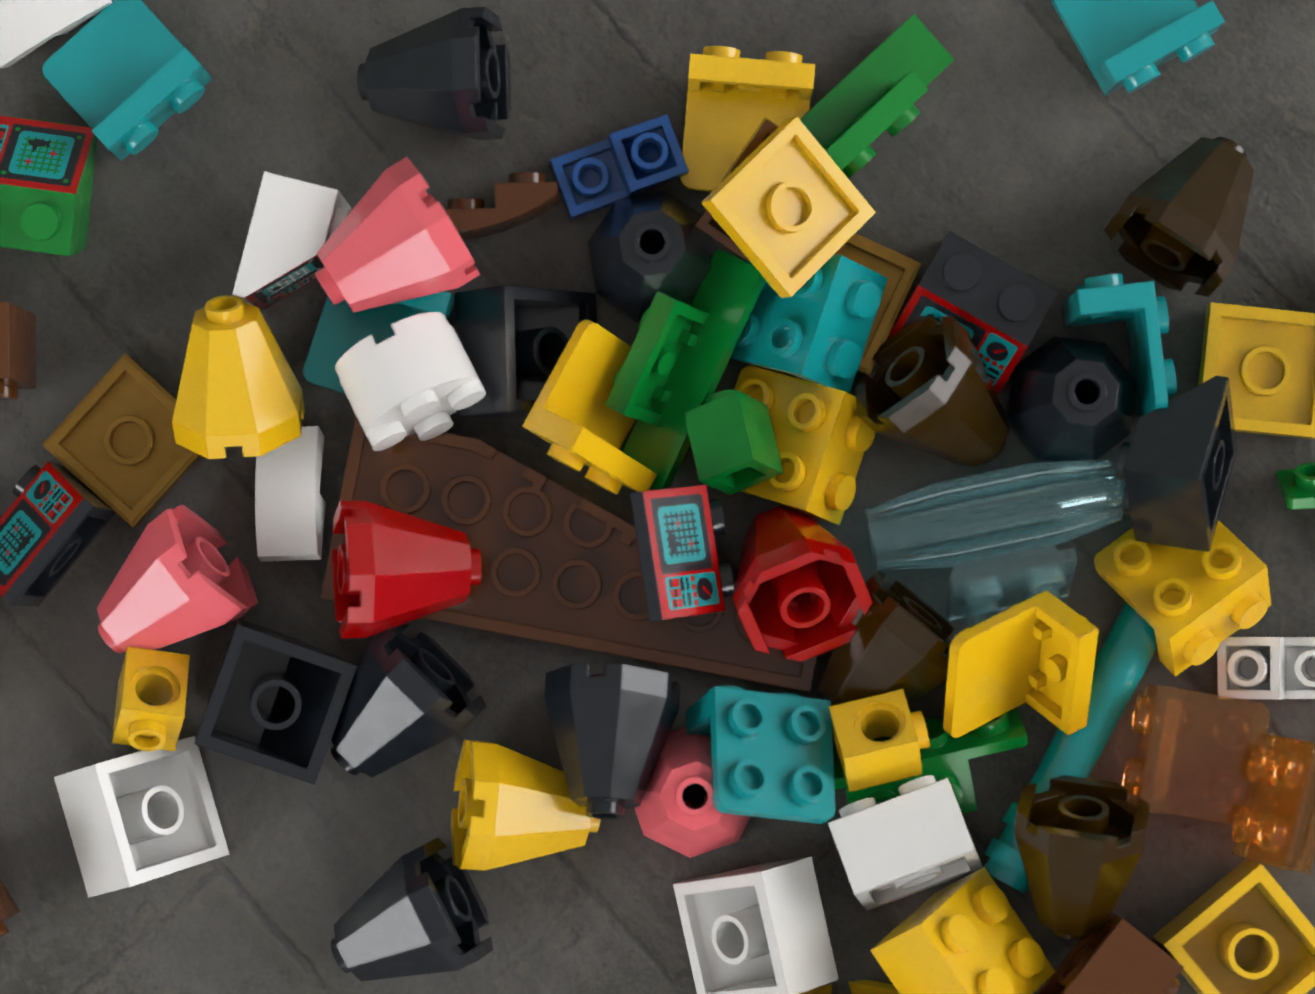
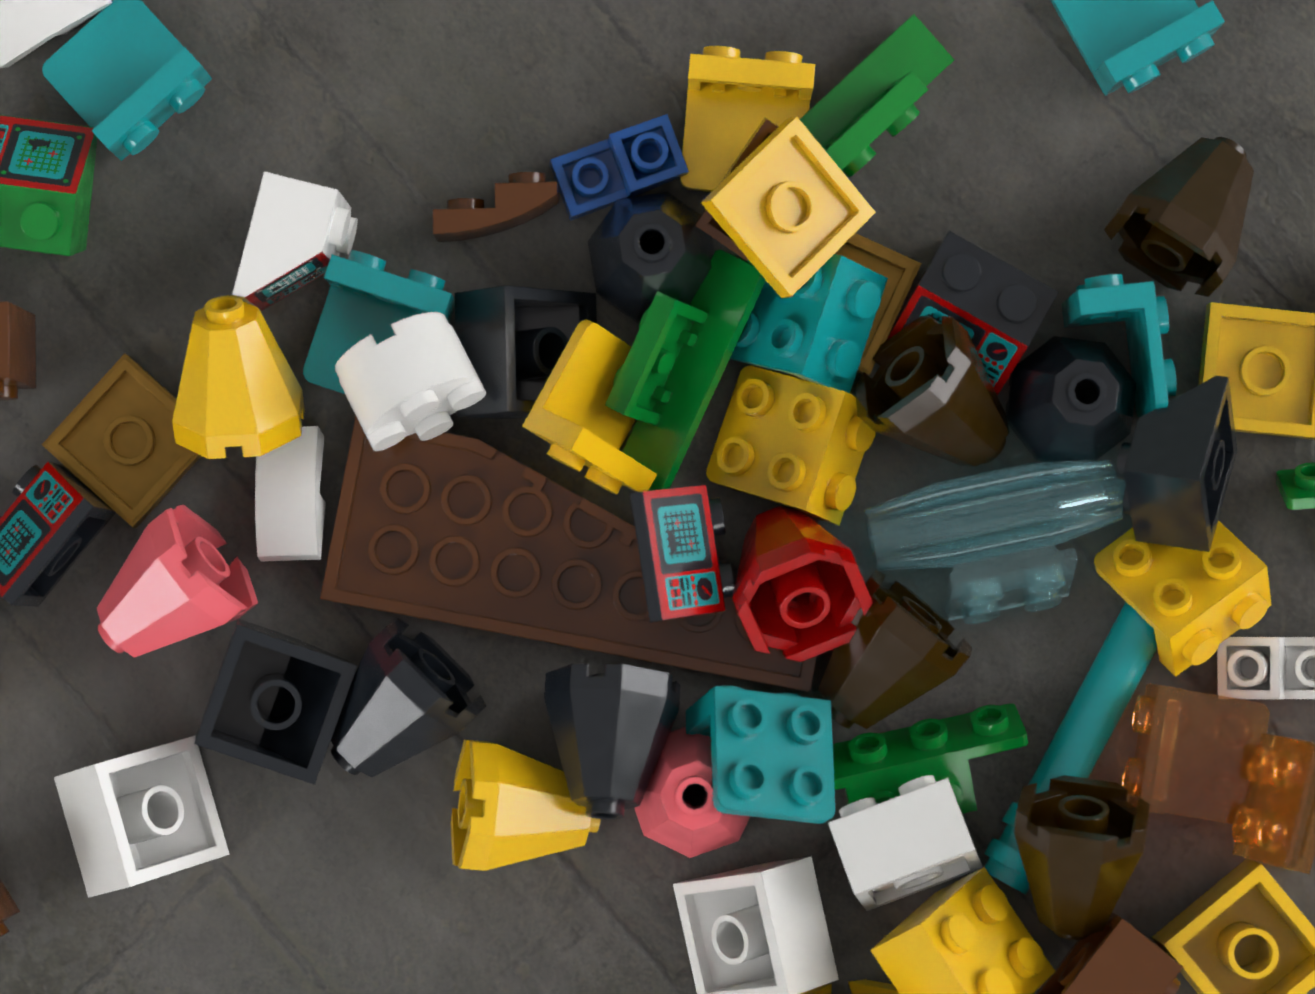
(154, 679): yellow brick -> none
(394, 246): coral cone -> none
(396, 568): red cone -> none
(413, 920): black cone -> none
(443, 75): black cone -> none
(733, 442): green brick -> none
(873, 762): yellow brick -> none
(1027, 655): yellow bracket -> none

